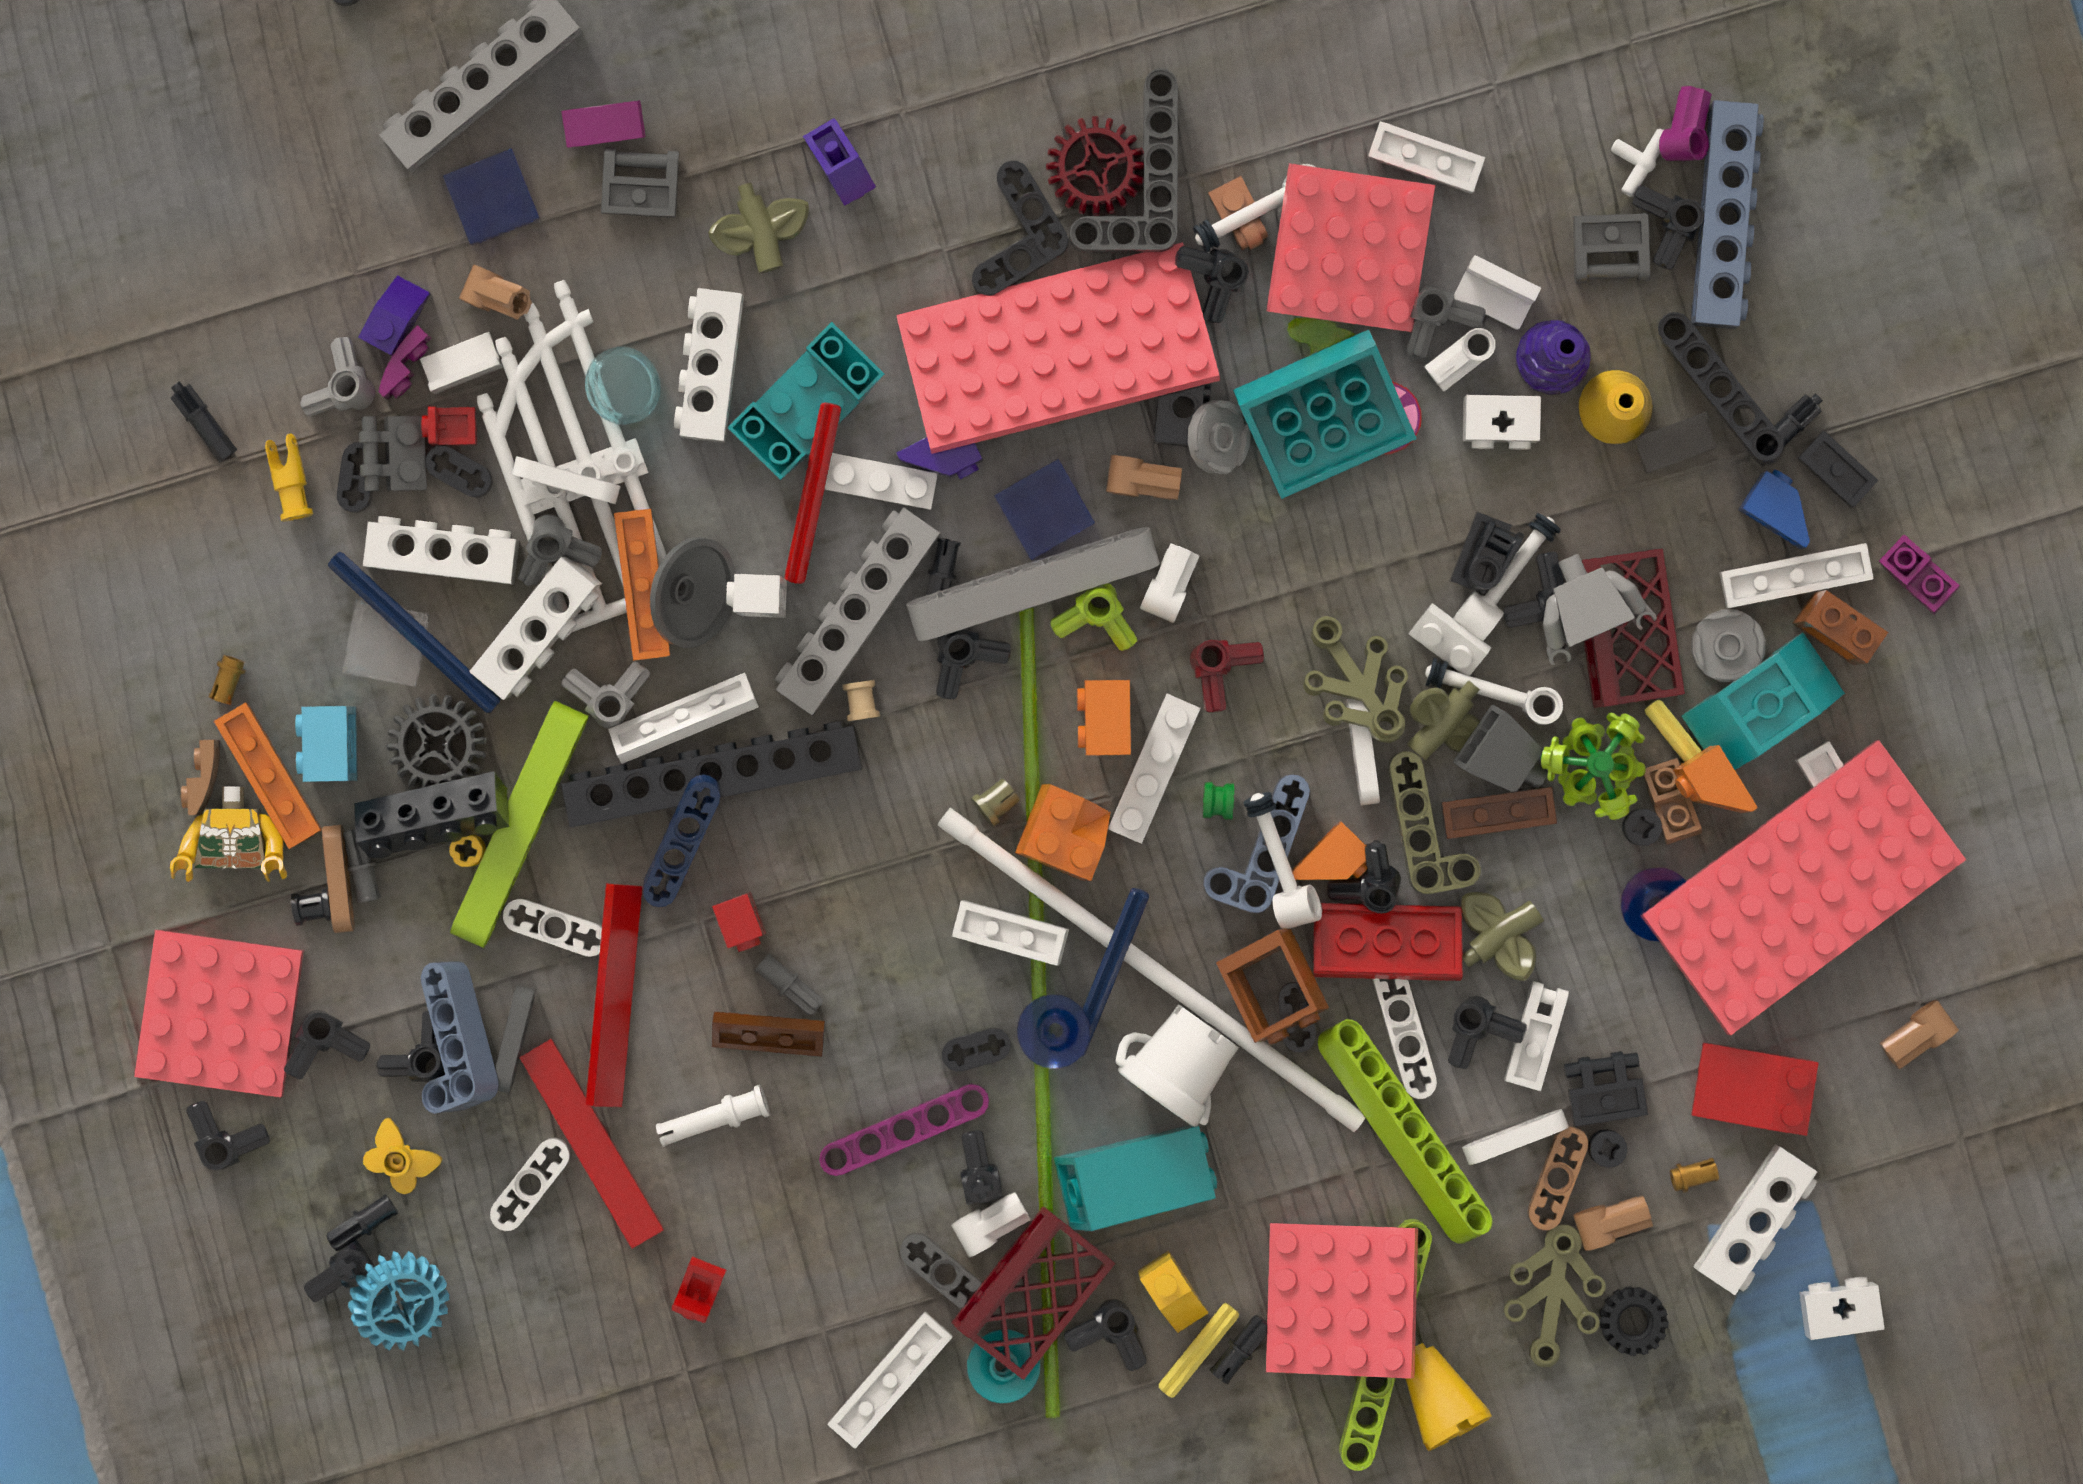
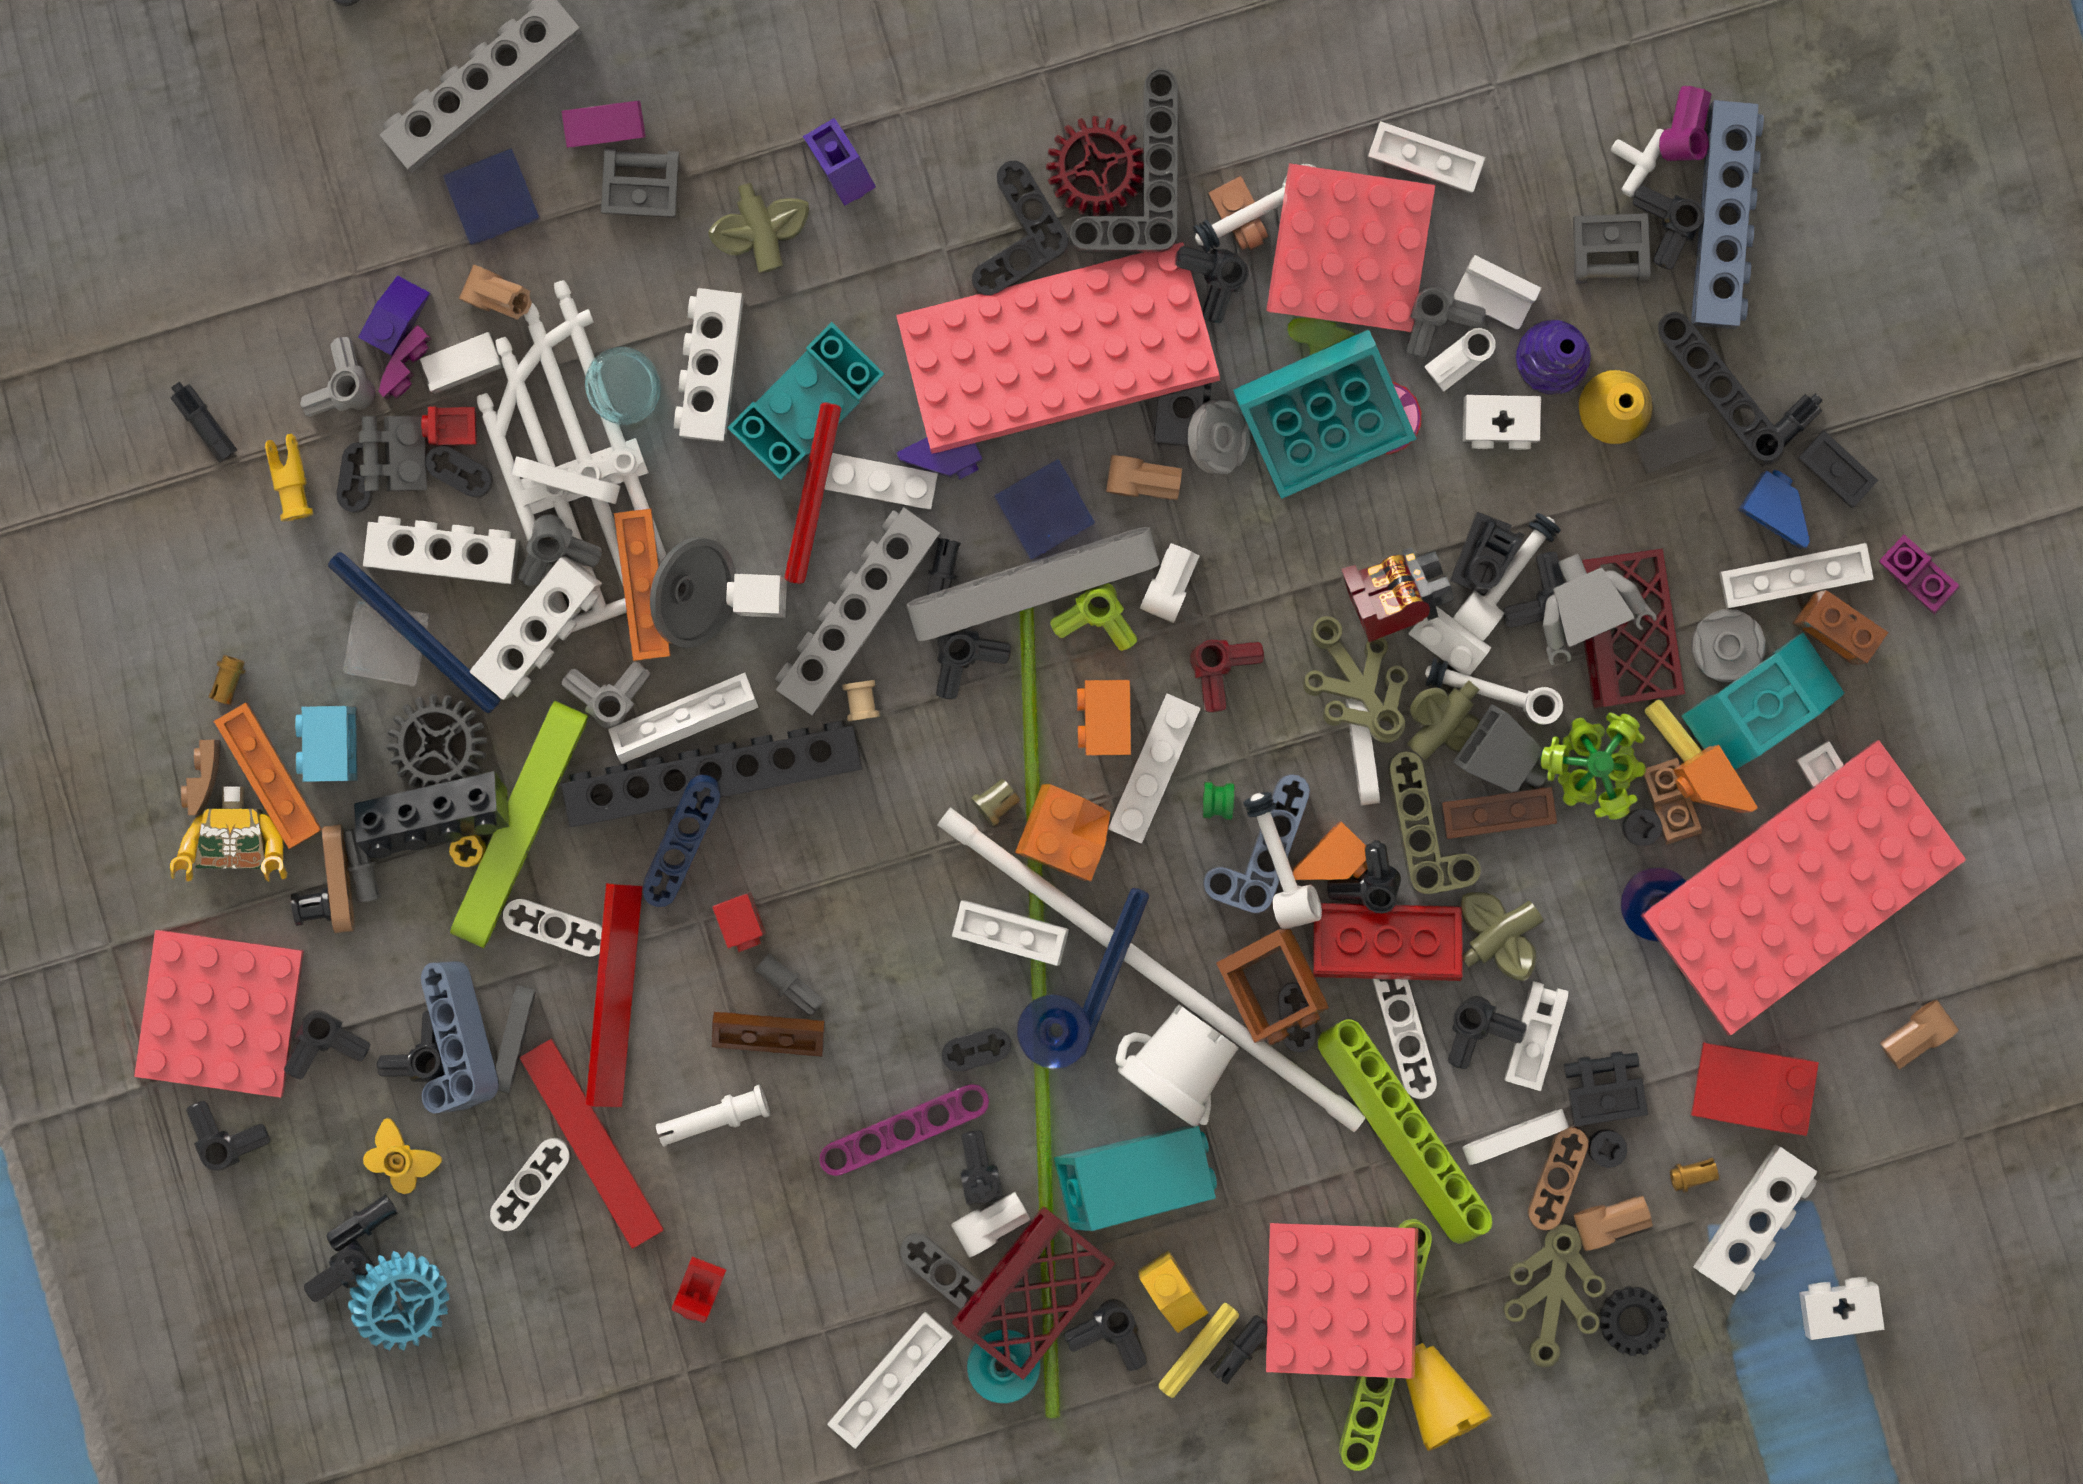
(1397, 592): none -> hips

